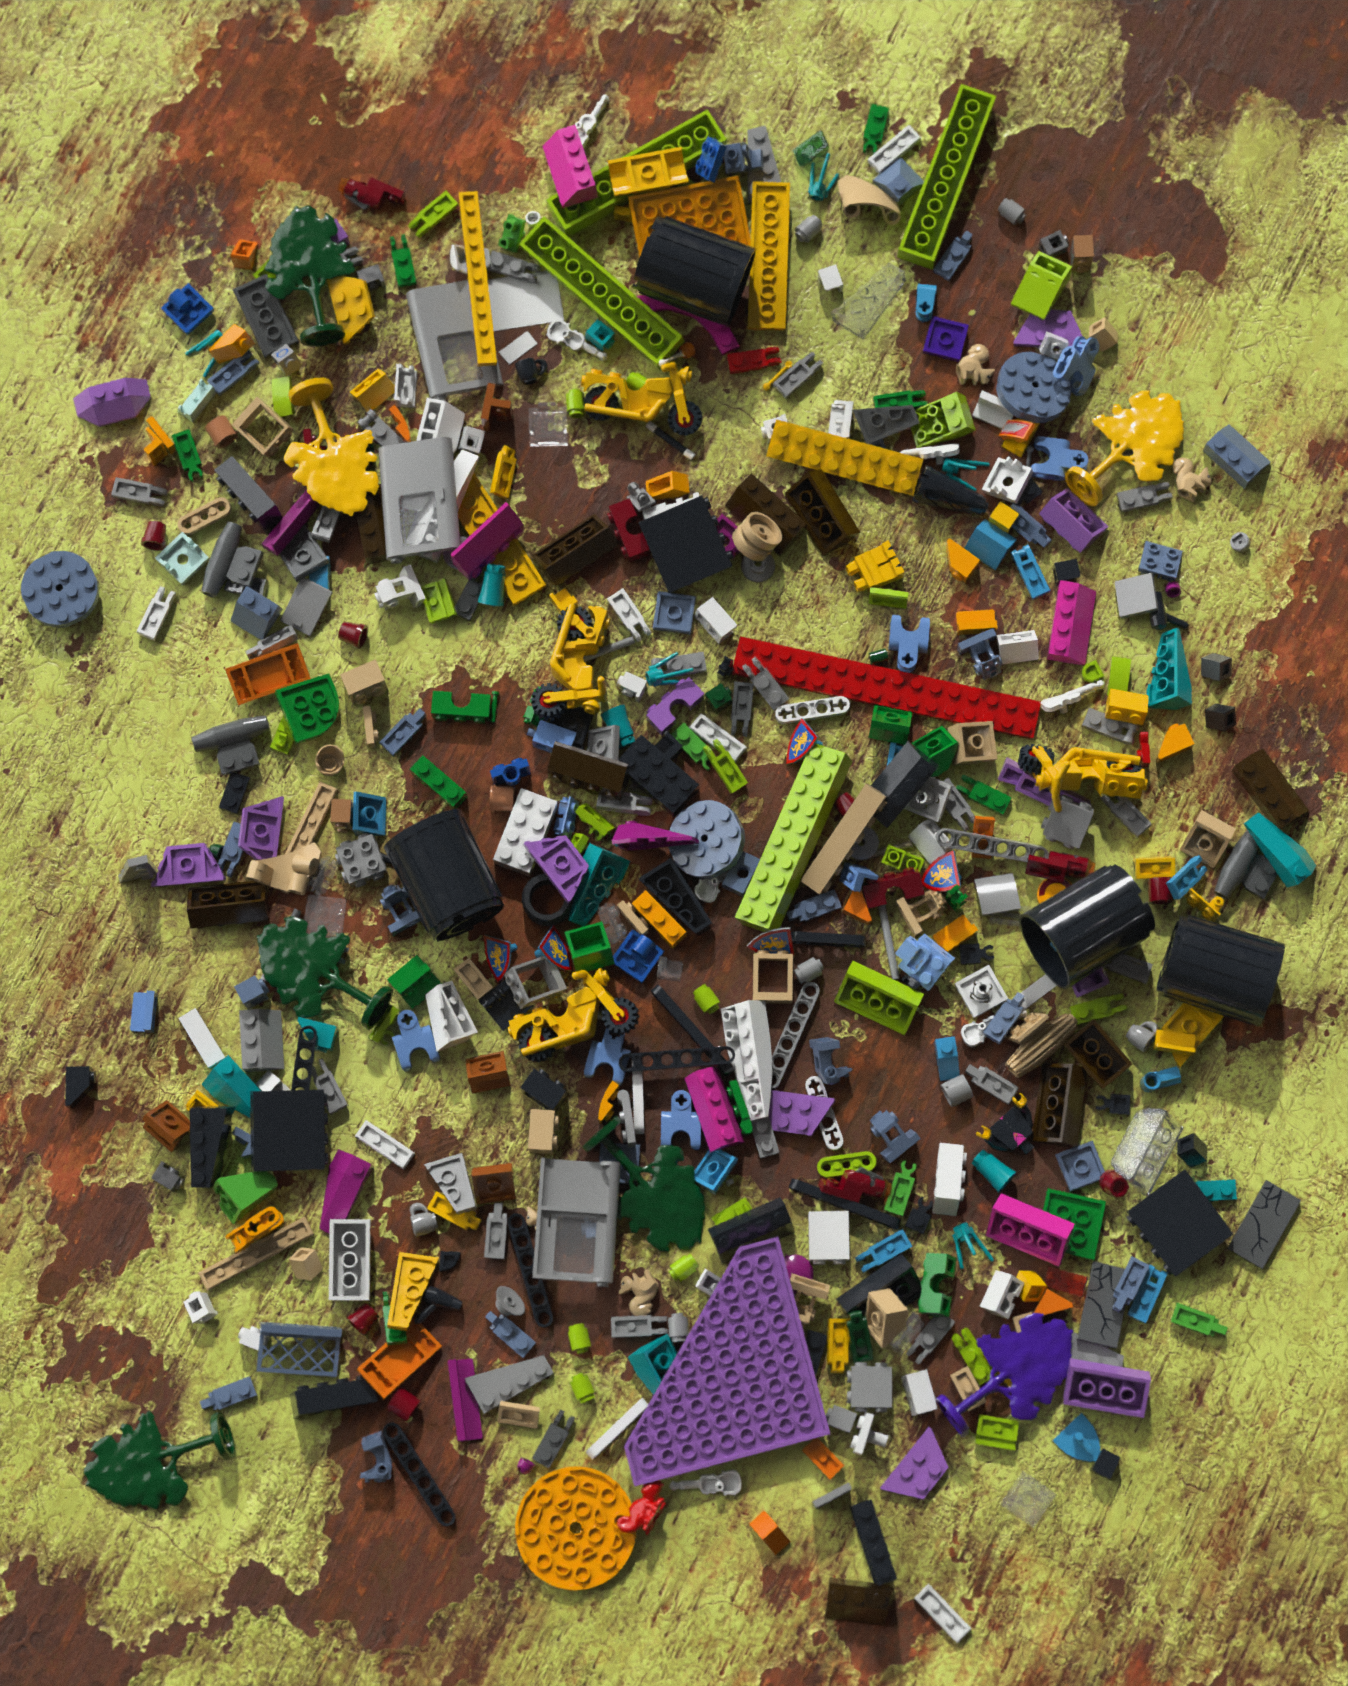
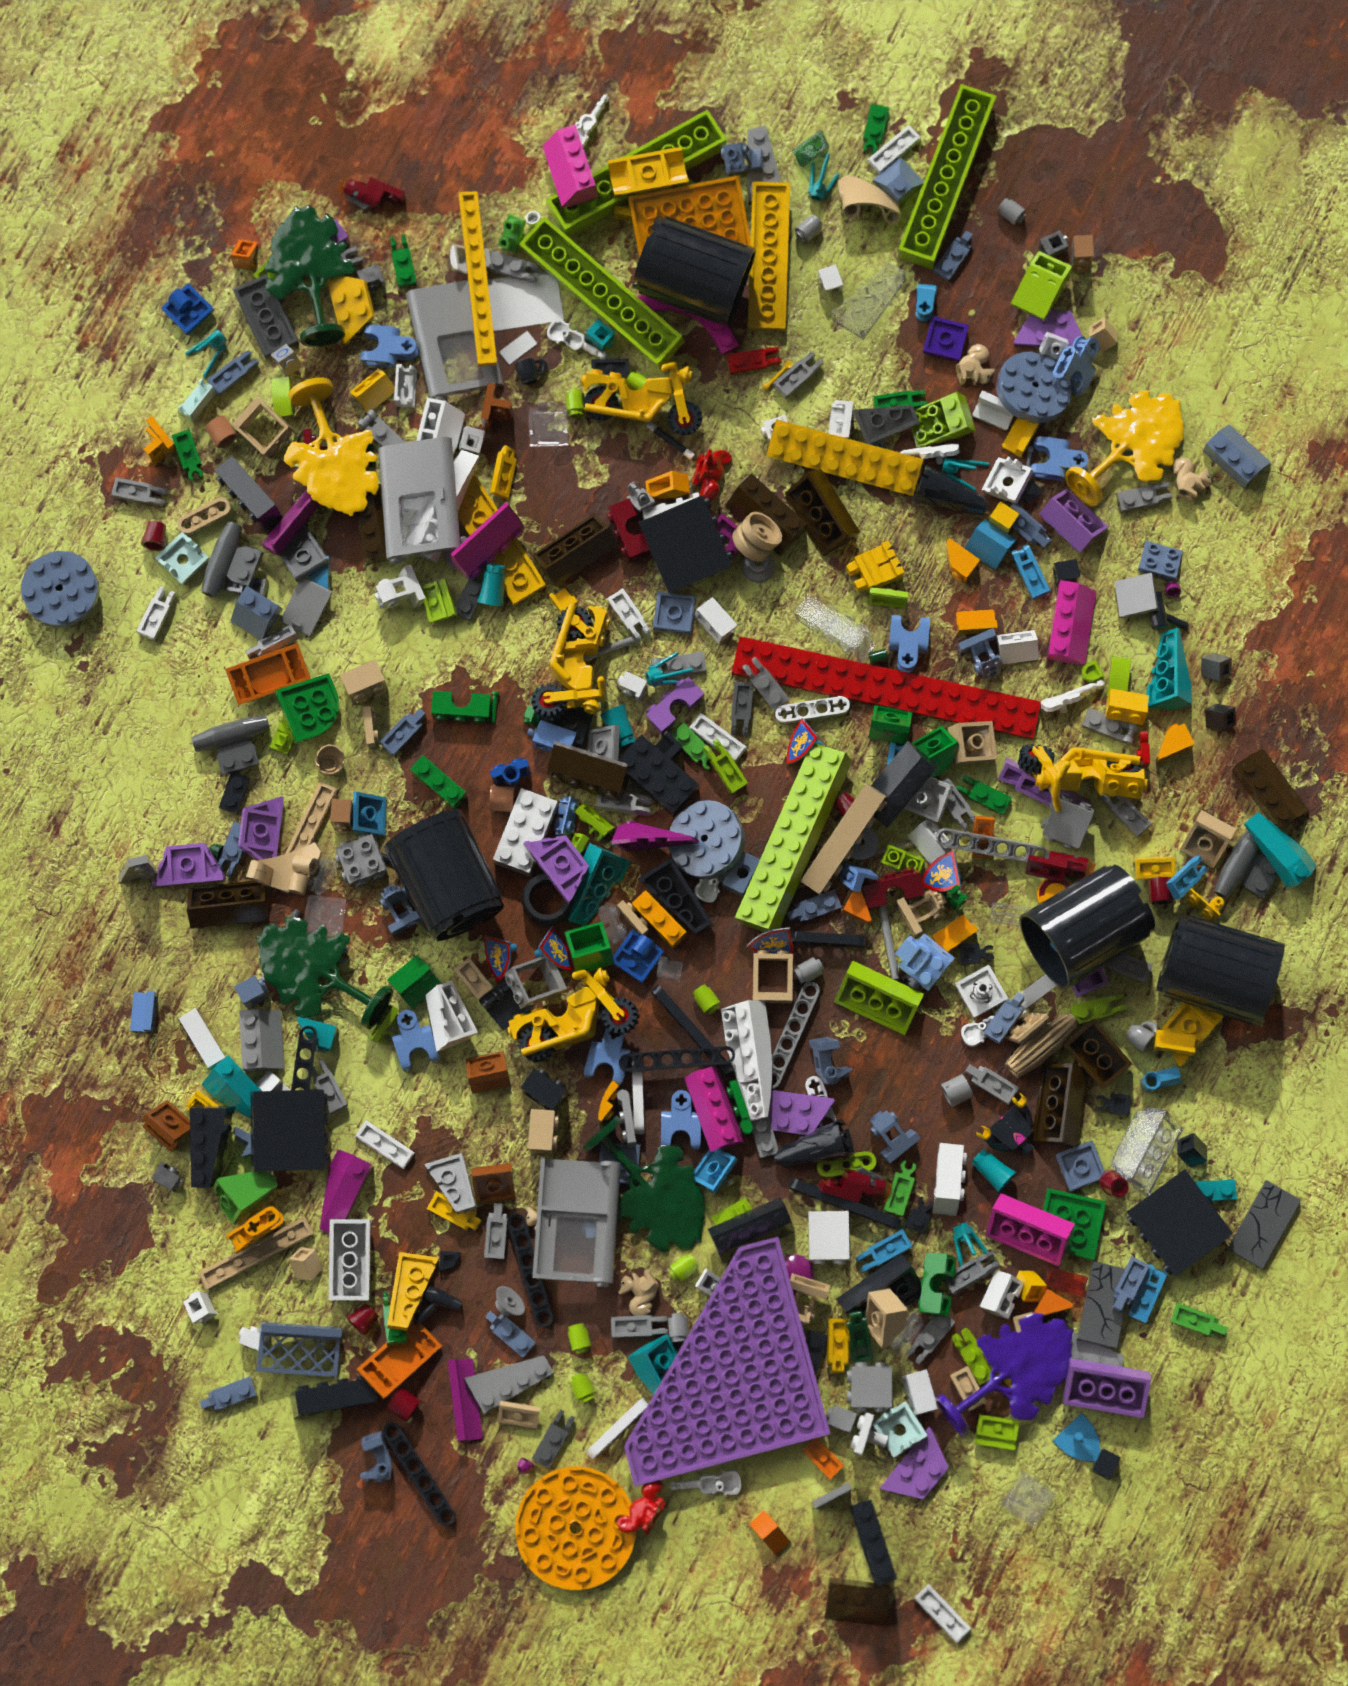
(78, 1084): black slope -> none
(112, 401): medium lavender wedge -> none
(132, 1470): dark green plant -> none
(231, 344): light orange slope -> none
(325, 524): light grey hinge -> none
(353, 634): dark red piece -> none
(390, 347): none -> medium blue piece
(402, 428): orange slope -> none
(424, 1222): light grey piece -> none
(434, 213): lime hinge -> none
(612, 365): none -> black plate
(685, 351): orange hinge -> none
(710, 159): blue plate -> none
(710, 471): none -> red animal
(719, 698): dark green brick -> none
(725, 668): black plate -> none
(824, 1144): none -> black cone
(835, 627): none -> clear wedge
(900, 1415): none -> light aqua piece
(947, 1058): dark azure slope -> none
(971, 1272): none -> dark grey hinge
(997, 894): light grey slope -> none
(1017, 430): slope -> none
(1240, 542): light grey tile -> none

